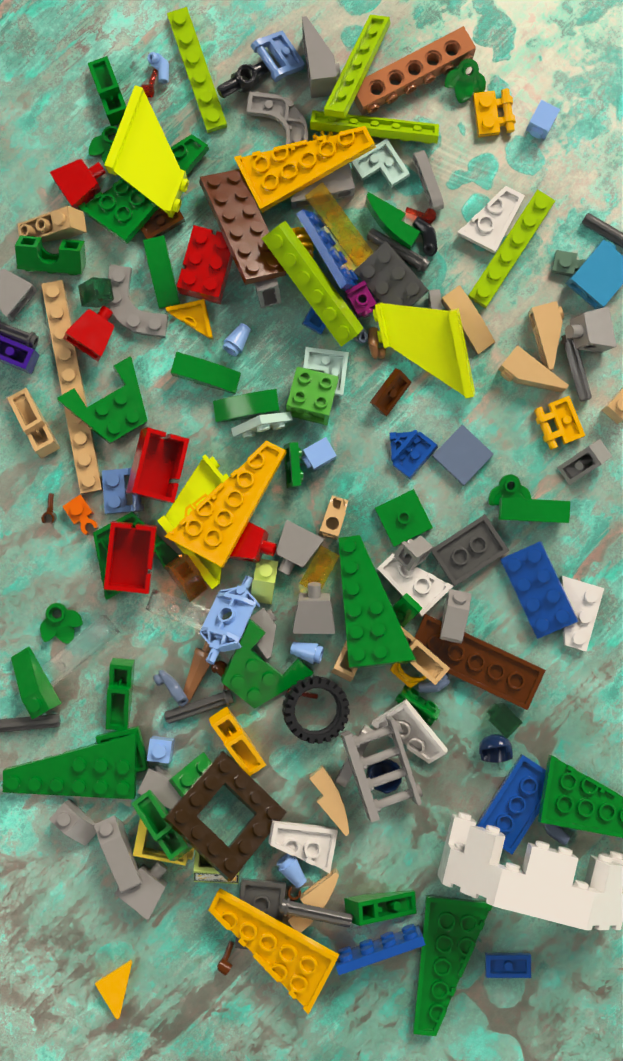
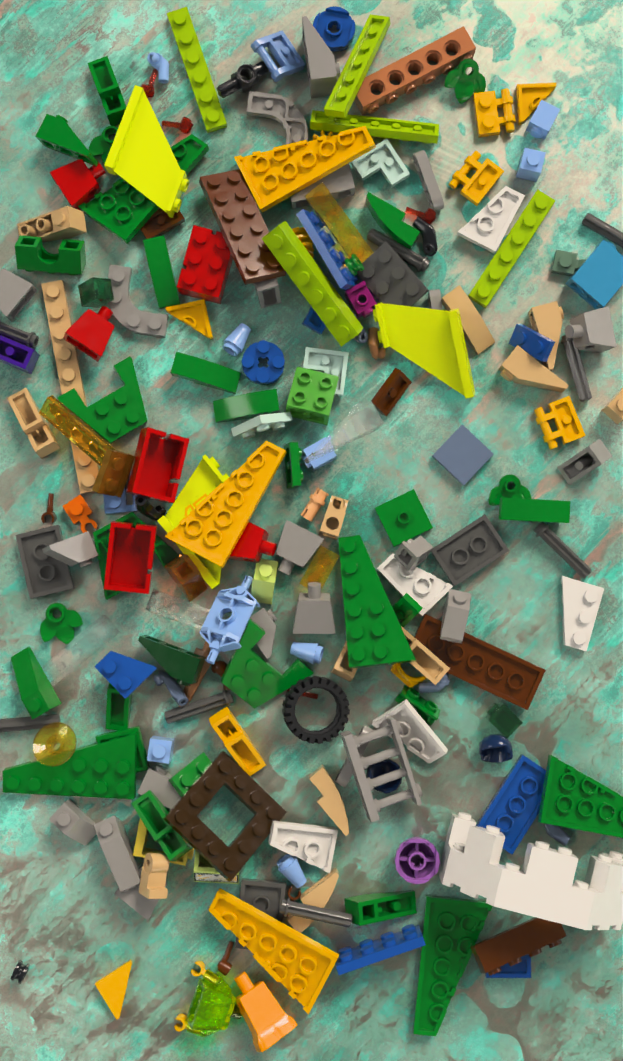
(20, 972): none -> black bush
(43, 573): none -> dark grey plate
(47, 739): none -> clear yellow dish
(58, 136): none -> green slope
(73, 550): none -> light grey slope
(74, 429): none -> clear yellow plate
(113, 473): none -> pearl gold plate
(124, 672): none -> blue wing
(147, 509): none -> black arm
(154, 876): none -> tan leg
(176, 661): none -> dark green slope
(184, 126): none -> clear red hand
(211, 1005): none -> clear neon green torso
(262, 1013): none -> light orange piece
(275, 361): none -> blue plate
(313, 506): none -> light nougat pin
(335, 16): none -> blue plate
(354, 264): none -> green bush
(357, 424): none -> clear slope
(410, 451): blue slope -> none
(417, 860): none -> medium lavender cylinder
(481, 182): none -> yellow plate
(515, 943): none -> reddish brown brick
(529, 97): none -> yellow tile
(530, 164): none -> light blue brick
(532, 342): none -> blue plate
(539, 589): blue plate -> none
(562, 549): none -> dark grey axle

